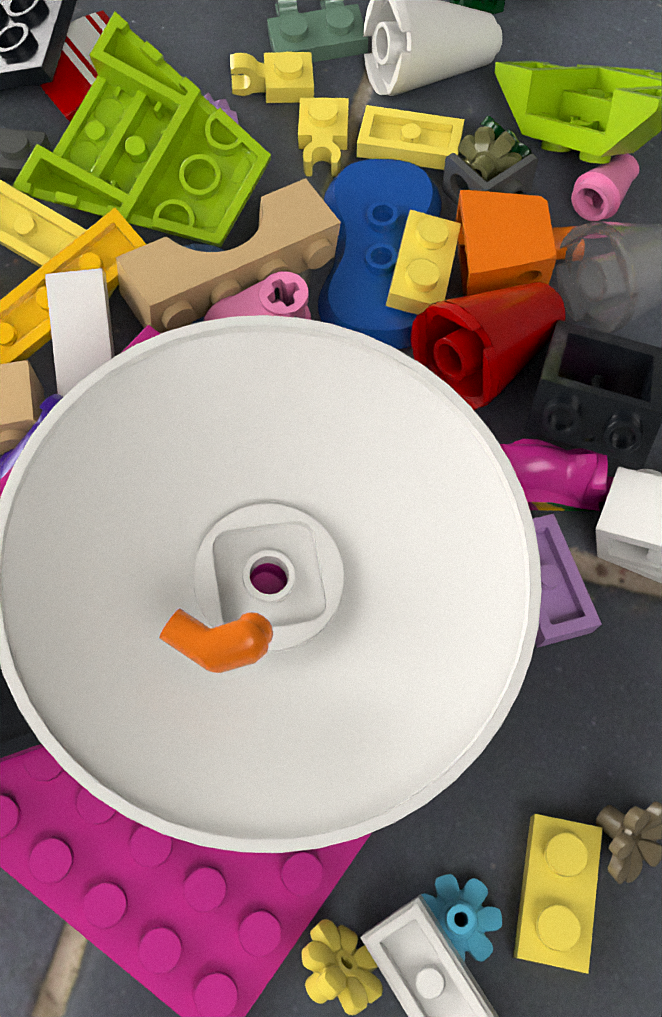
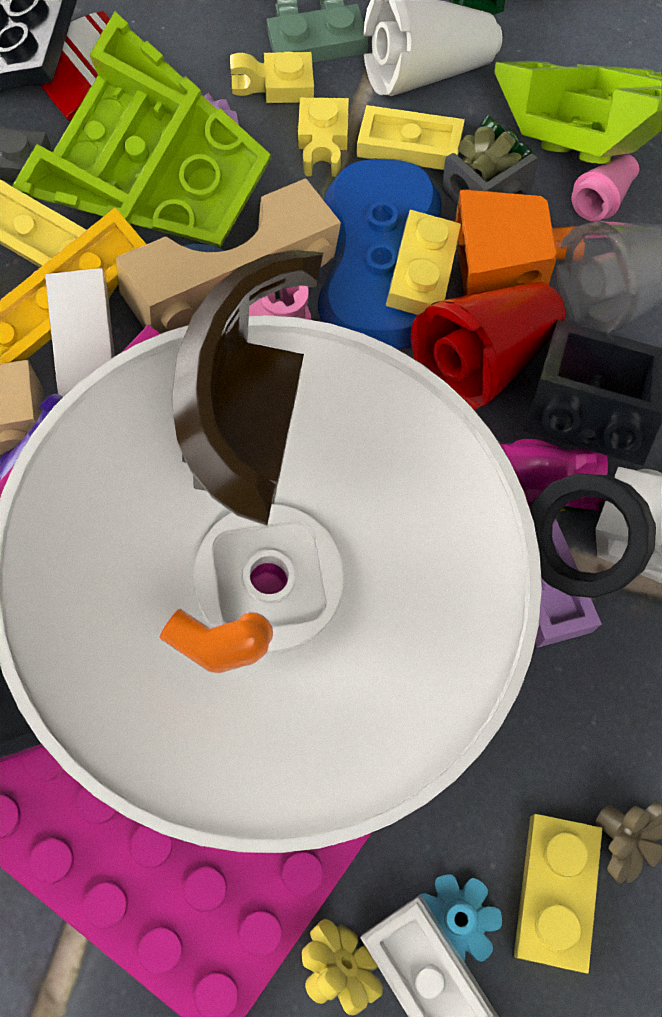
(239, 396): none -> dark brown piece
(640, 534): none -> black tyre

